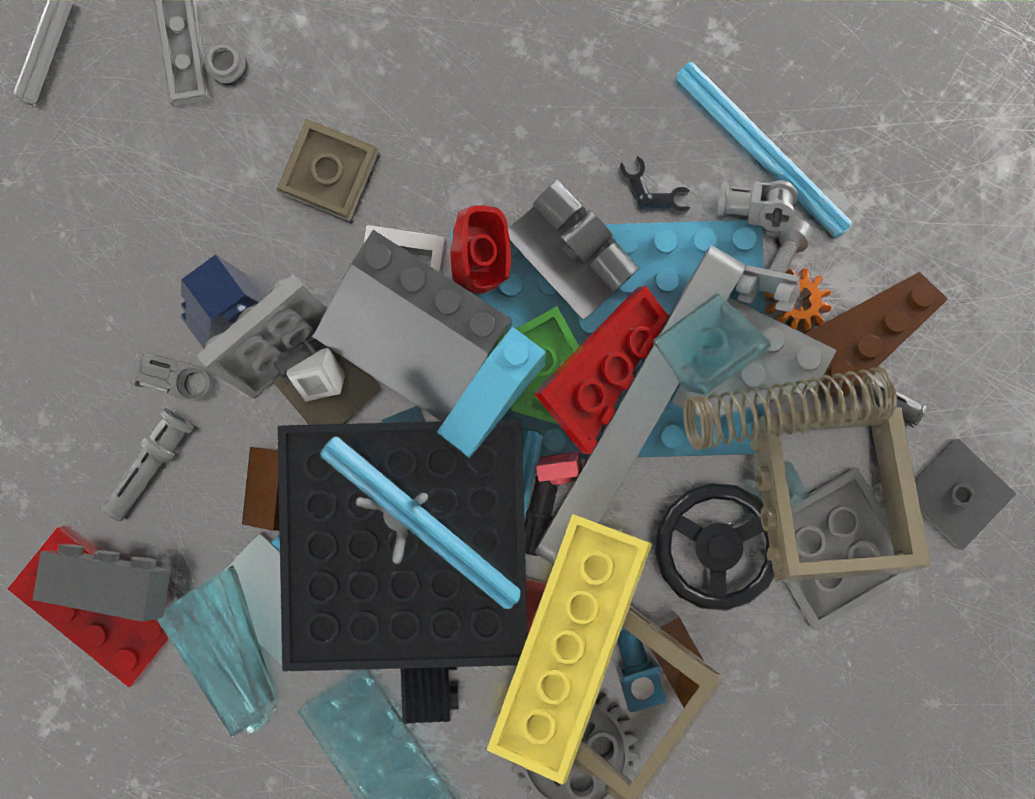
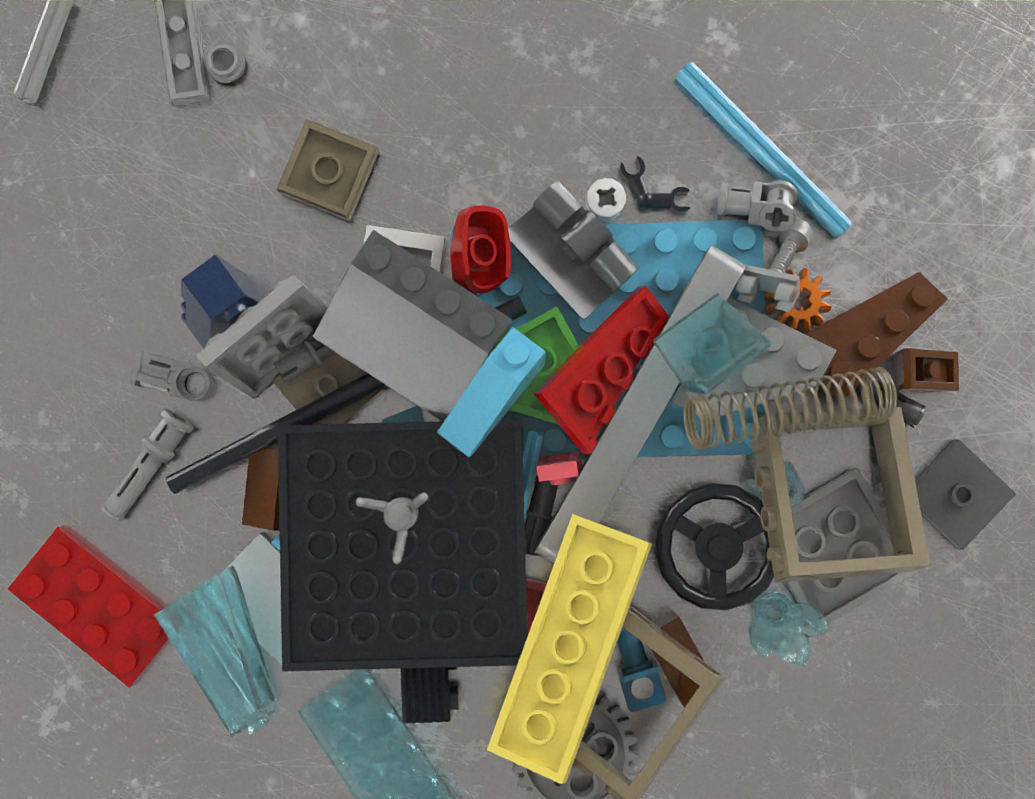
(102, 583): dark grey brick -> none
(305, 415): none -> black piece
(317, 376): white slope -> none
(420, 522): medium azure axle -> none
(602, 205): none -> white wheel
(790, 632): none -> clear light blue plate
(926, 370): none -> reddish brown slope

